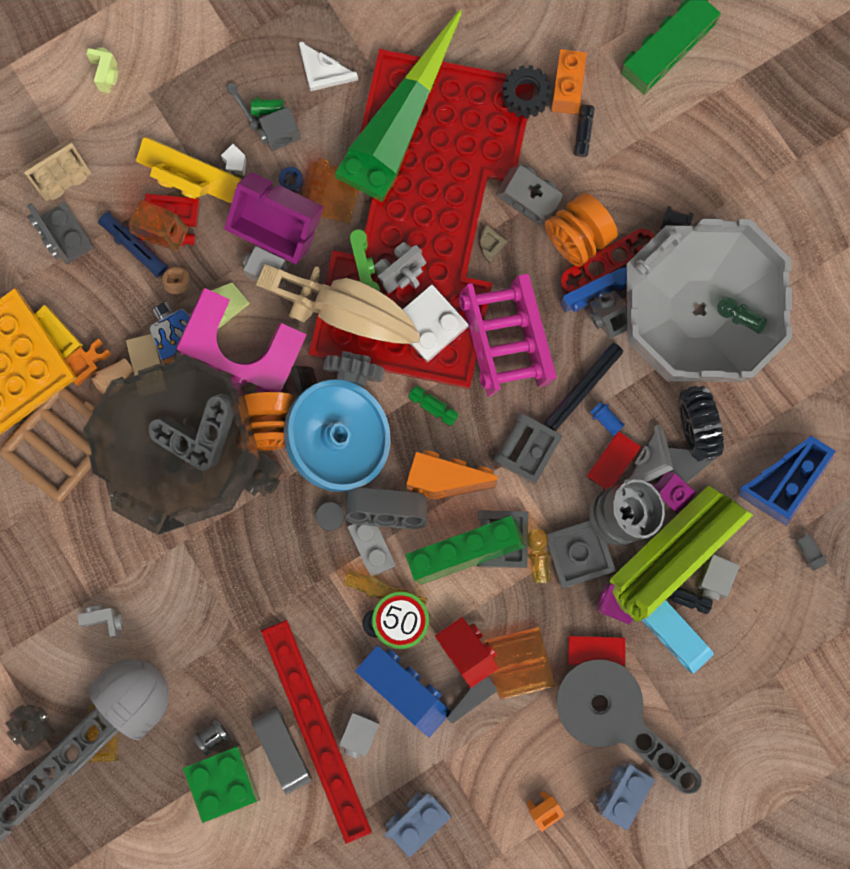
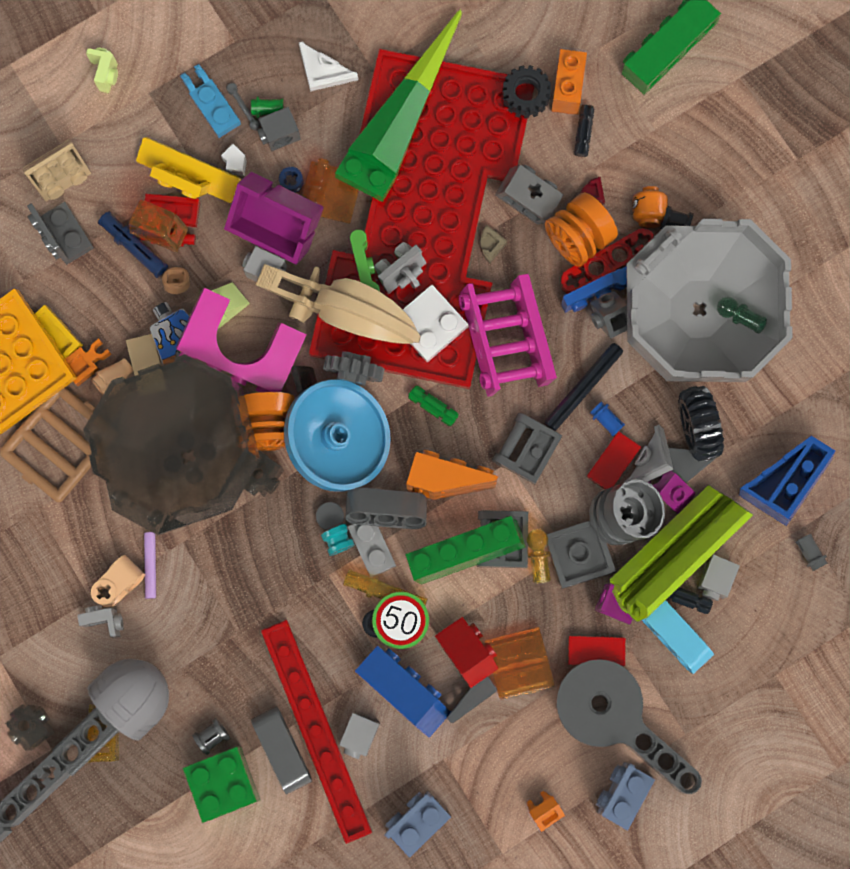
(118, 580): none -> light nougat piece
(150, 565): none -> lavender piece
(202, 440): dark grey beam -> none
(211, 103): none -> dark azure hinge
(337, 540): none -> teal wheel
(595, 188): none -> dark red tile
(649, 207): none -> orange head

